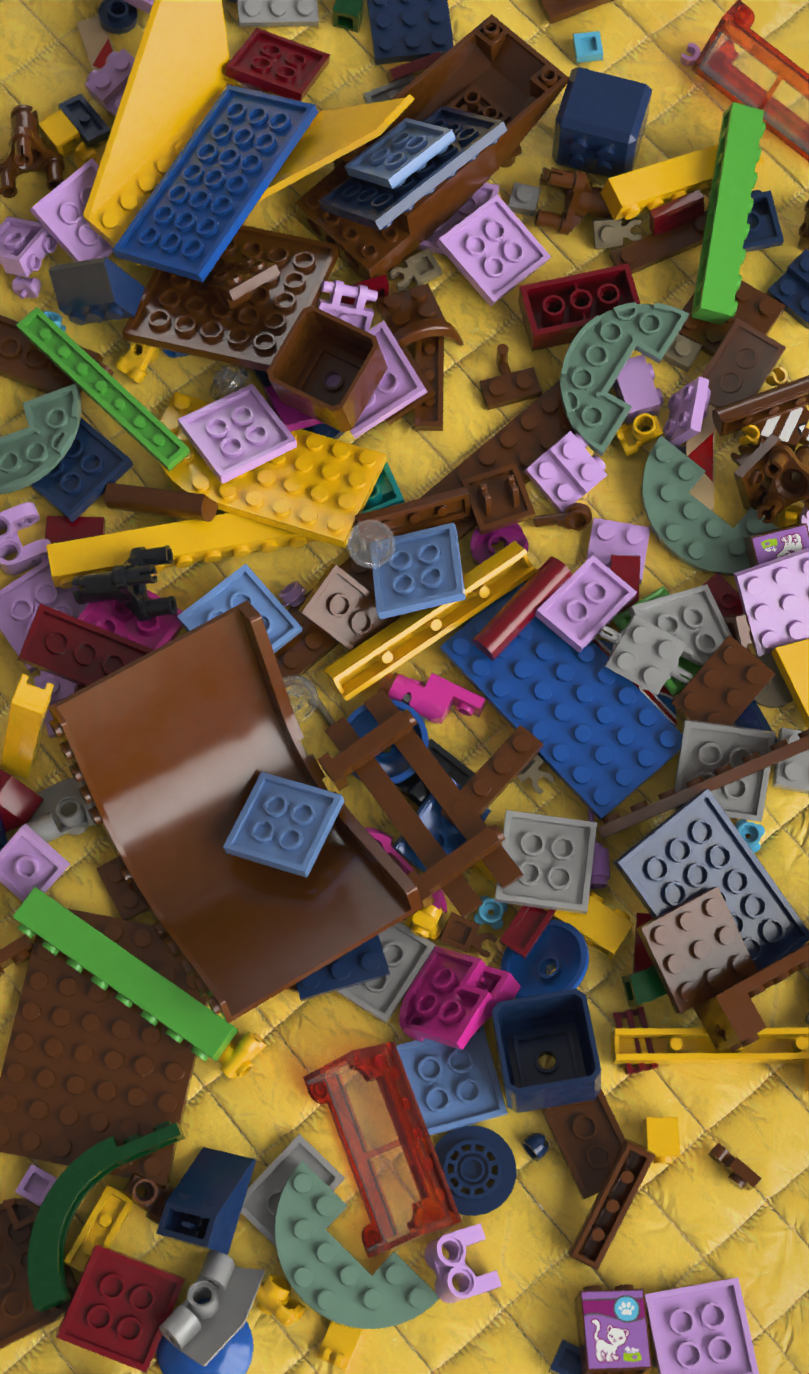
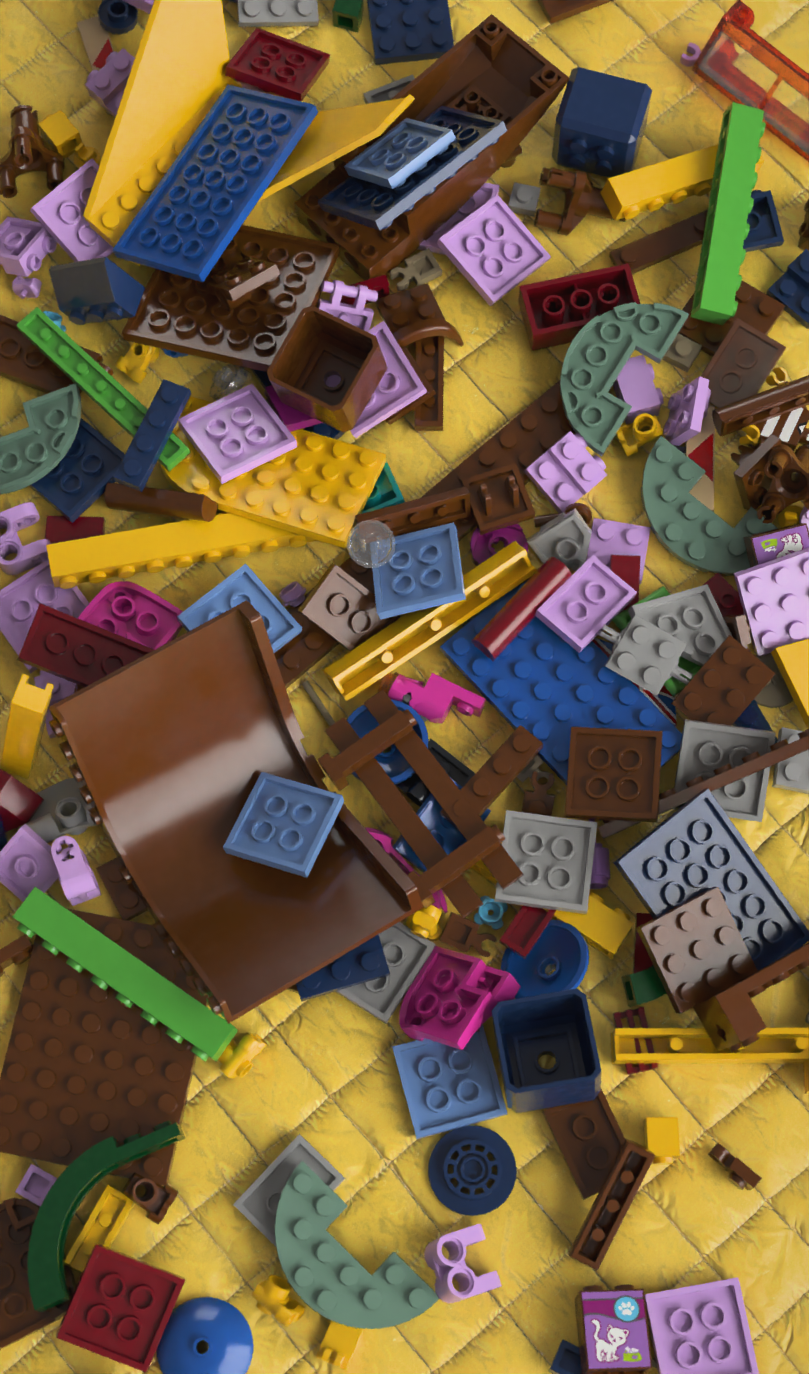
(74, 873): none -> lavender piece
(86, 120): dark blue plate -> none
(128, 584): black wheel -> none
(152, 435): none -> dark blue plate
(207, 1328): light grey panel -> none
(208, 1201): dark blue slope -> none
(302, 696): clear piece -> none
(385, 1147): windscreen -> none
(414, 67): dark red tile -> none
(509, 386): reddish brown plate -> none
(535, 1145): dark blue hinge -> none
(539, 800): none -> reddish brown plate
(564, 538): none -> light grey plate
(587, 47): medium azure plate -> none
(611, 233): dark tan plate -> none
(614, 774): none -> reddish brown plate
(676, 212): dark red tile -> none
(755, 832): medium azure plate -> none

